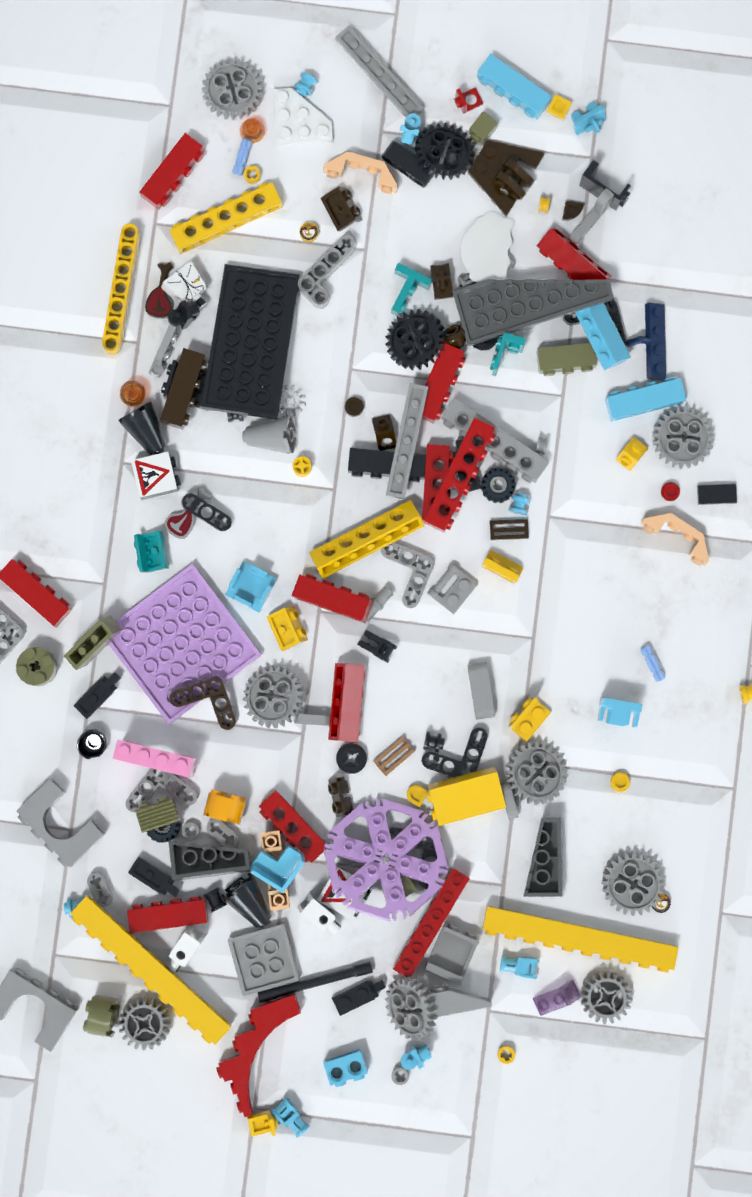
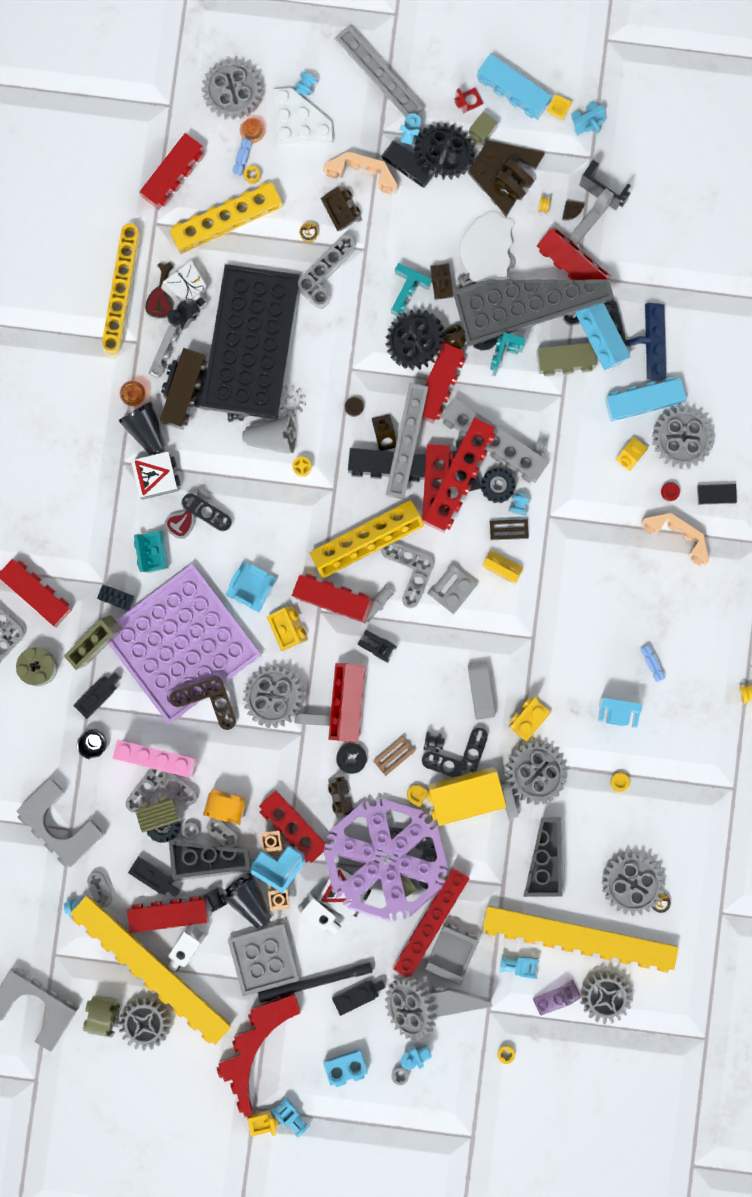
(115, 597): none -> black bush

